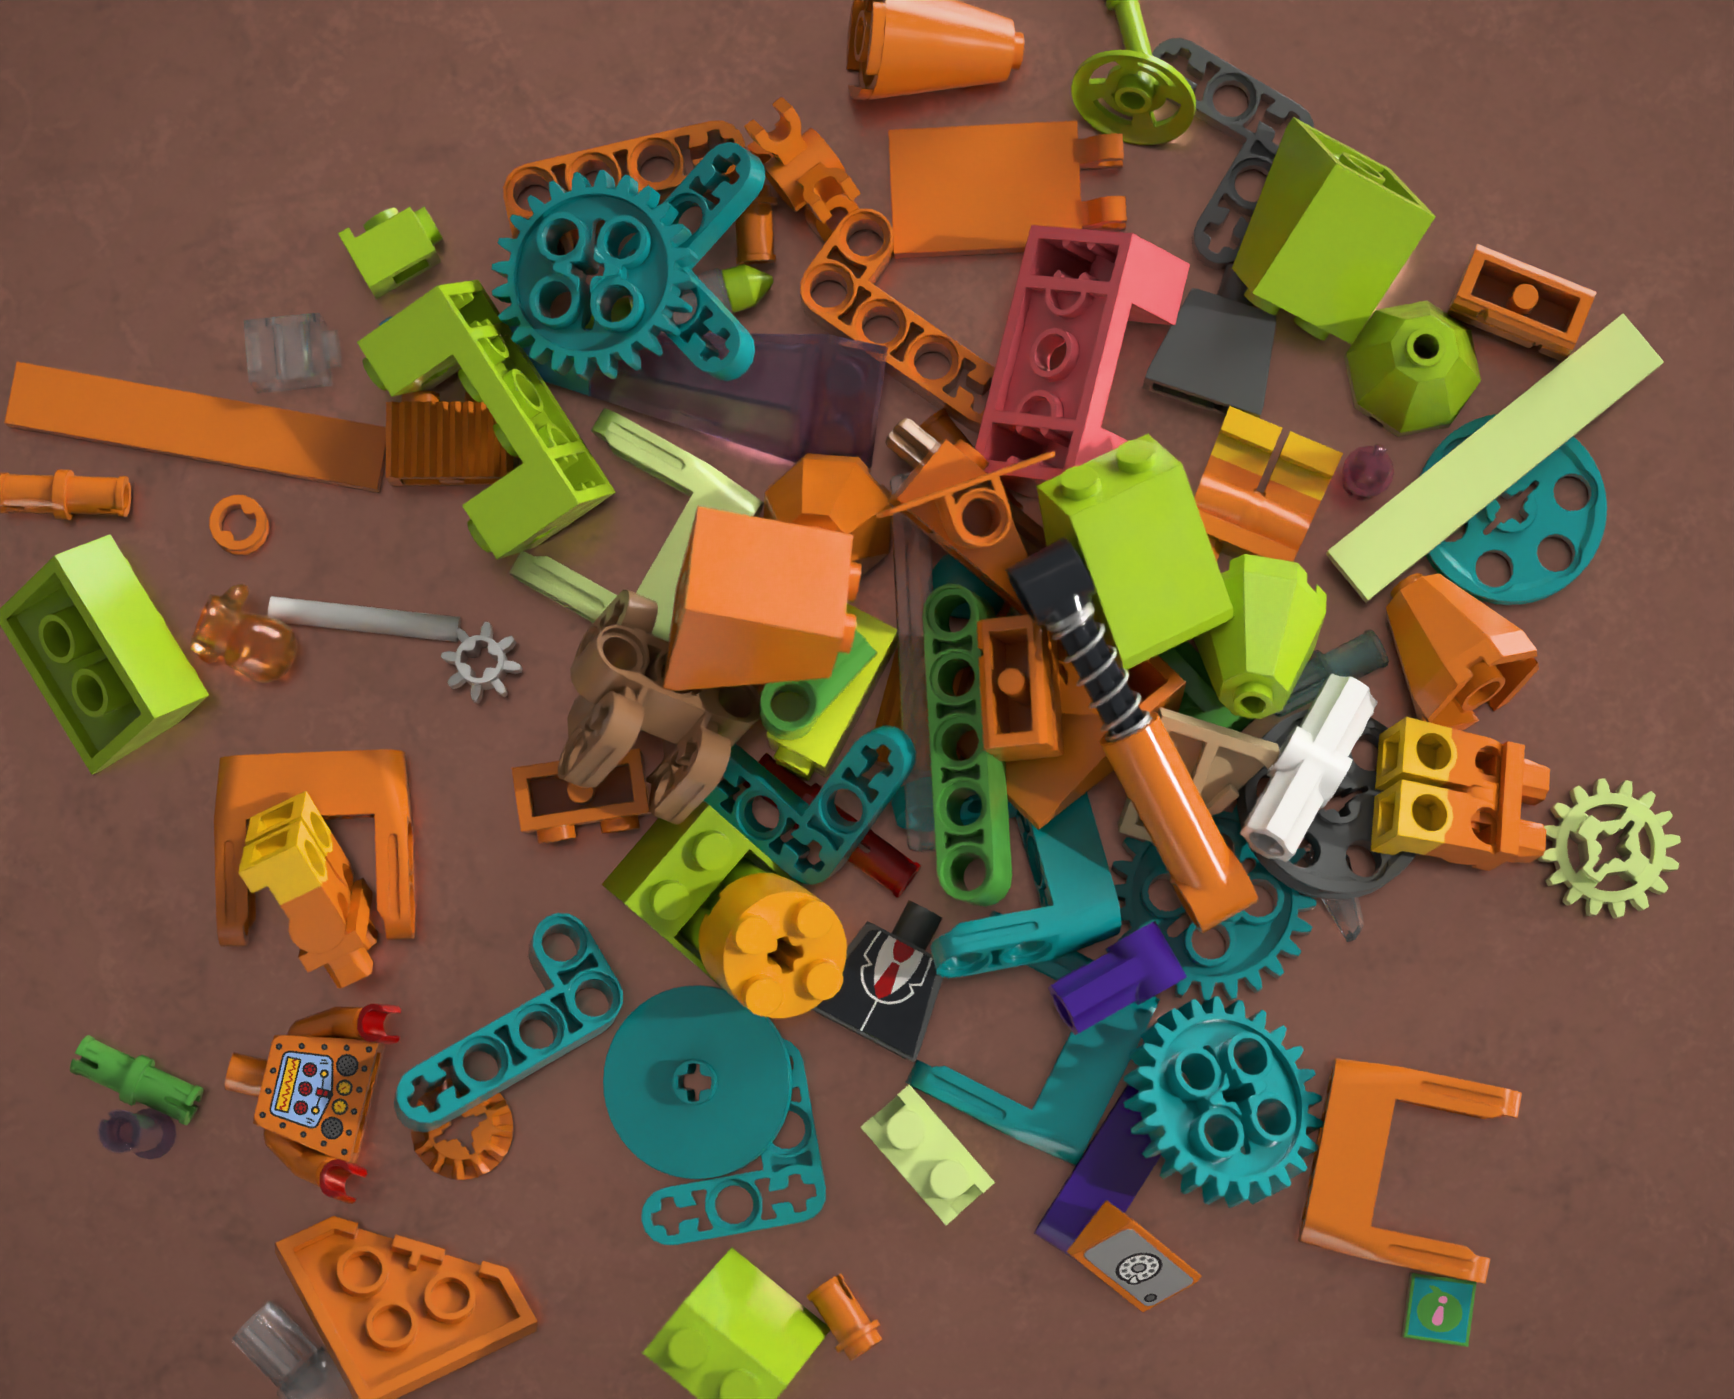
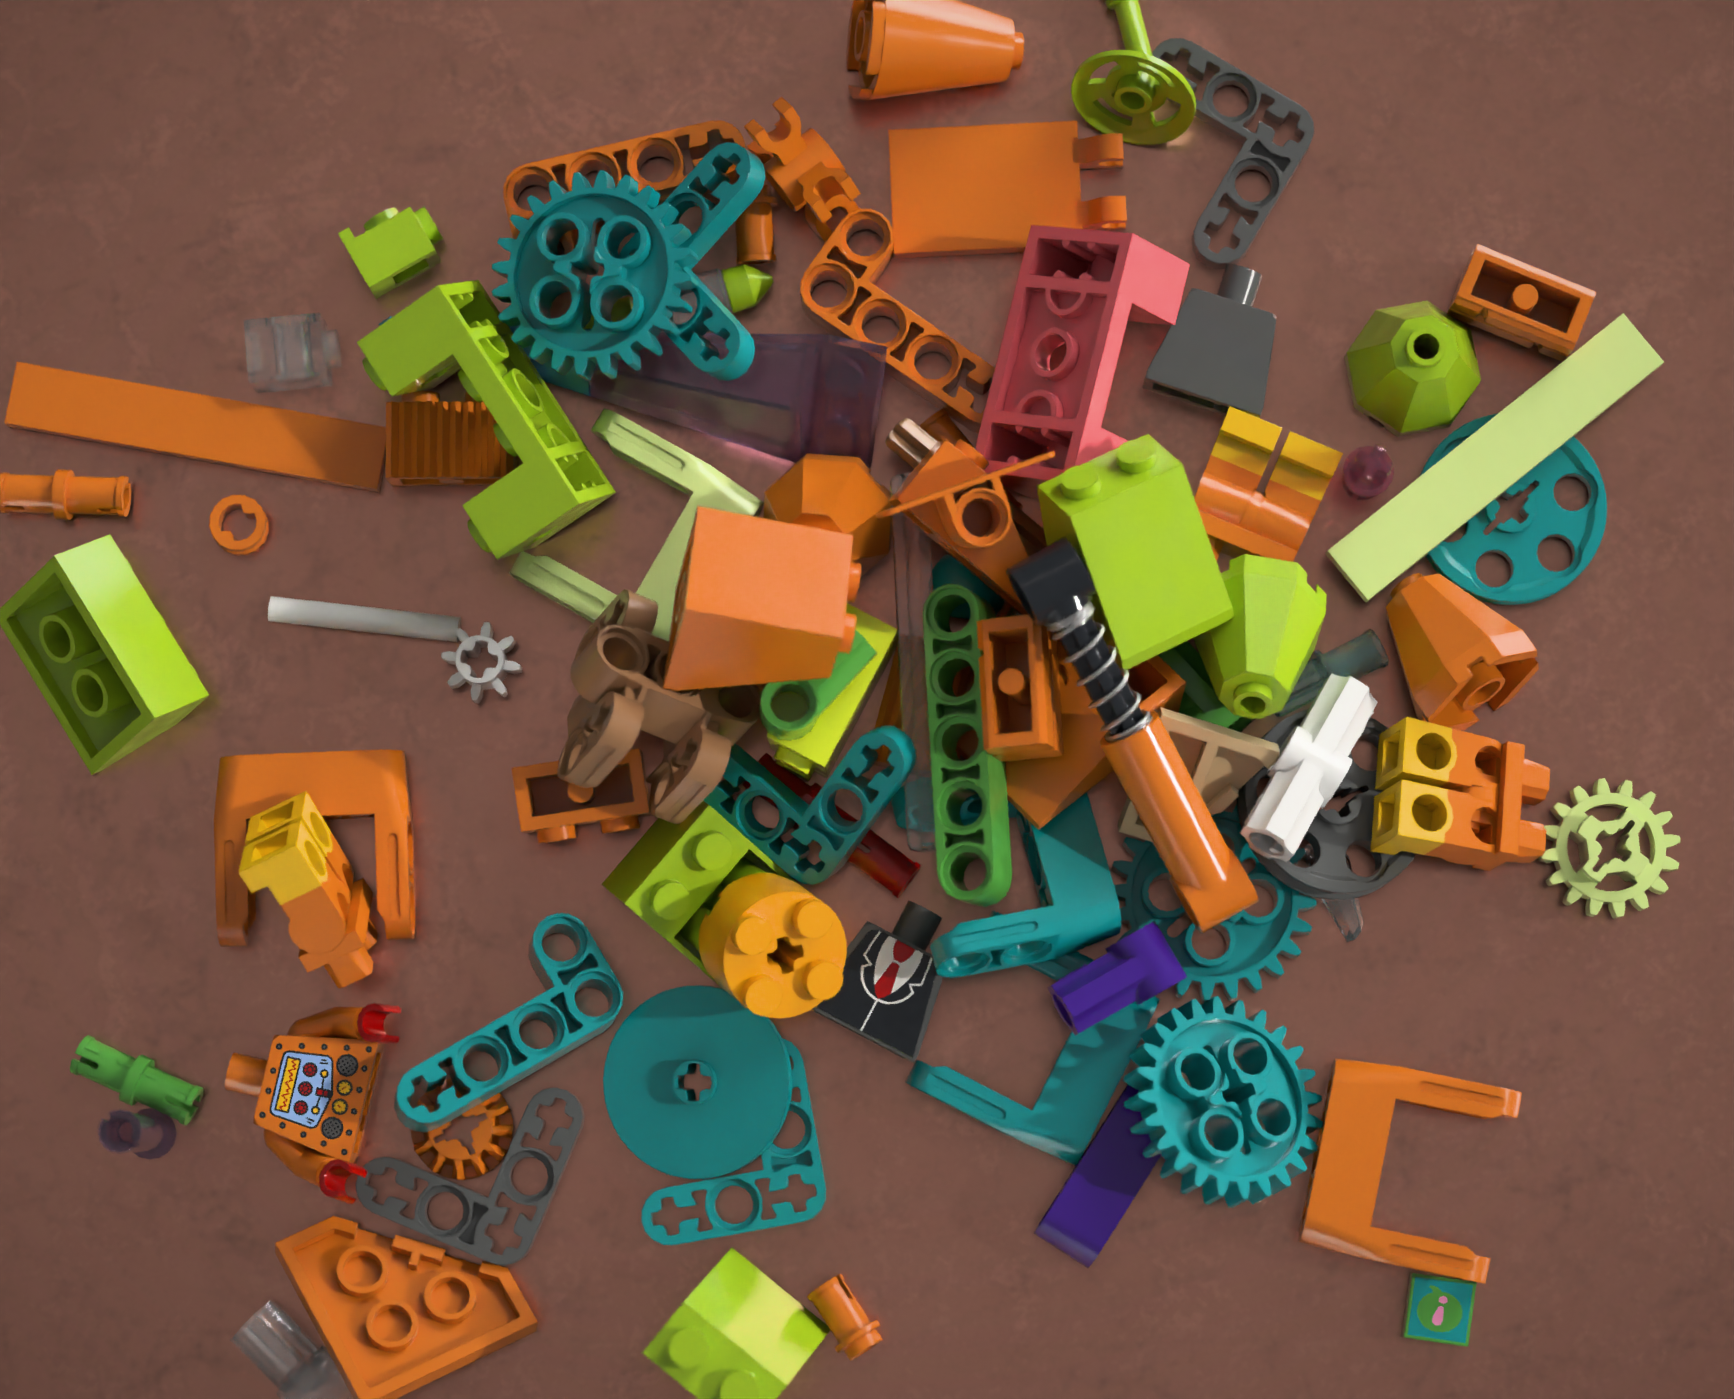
(248, 642): clear orange animal -> none
(479, 1209): none -> dark grey beam
(927, 1154): yellowish green brick -> none
(1131, 1259): slope -> none
(1327, 234): lime slope -> none

